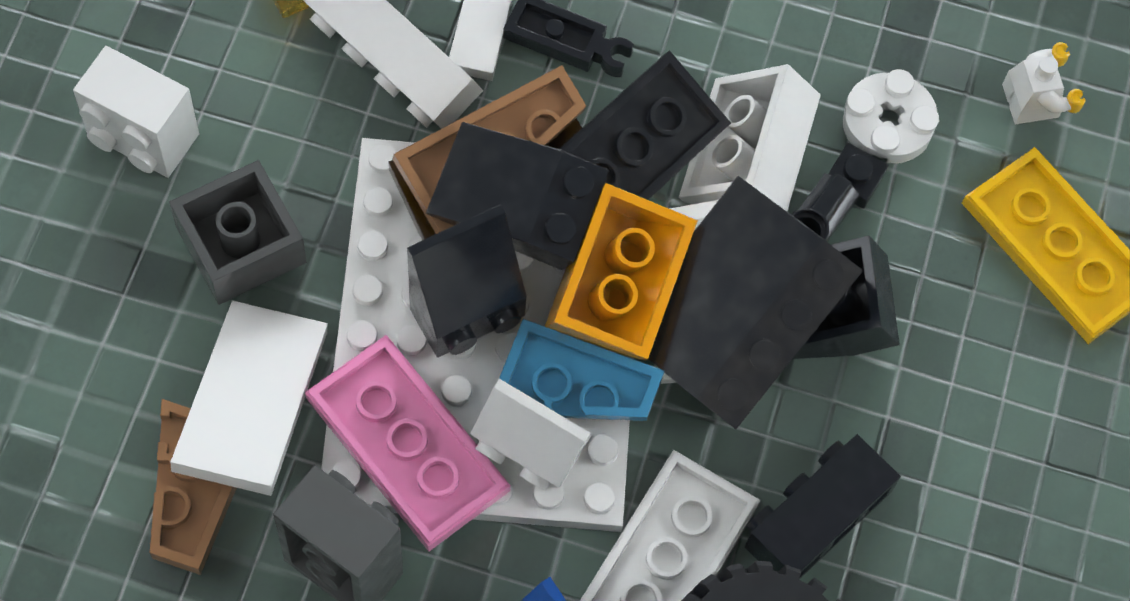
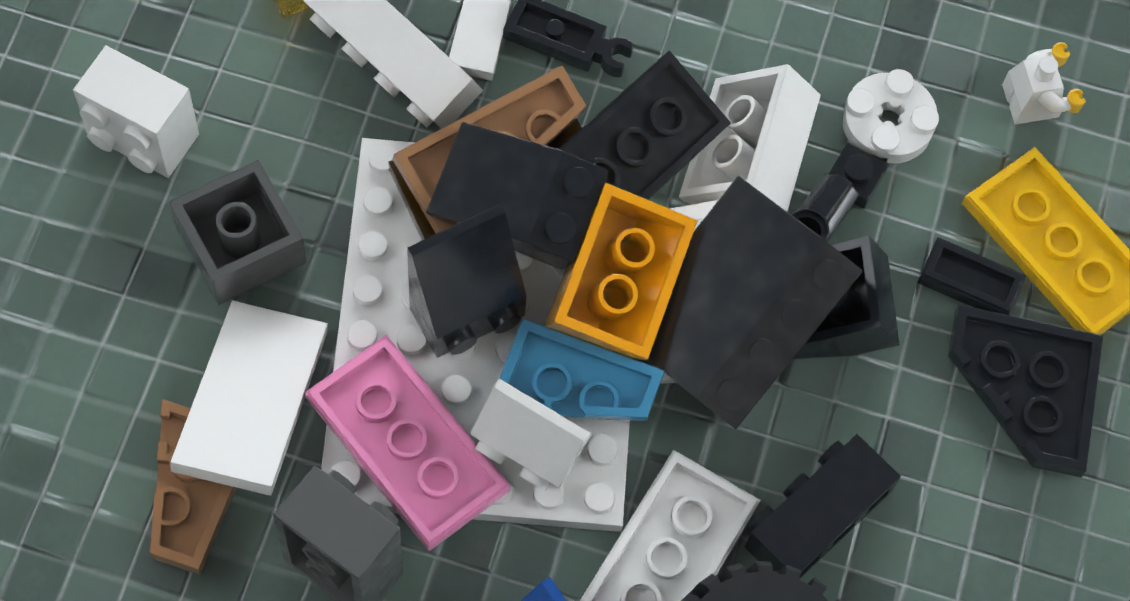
(971, 278): none -> black tile
(1033, 381): none -> black plate

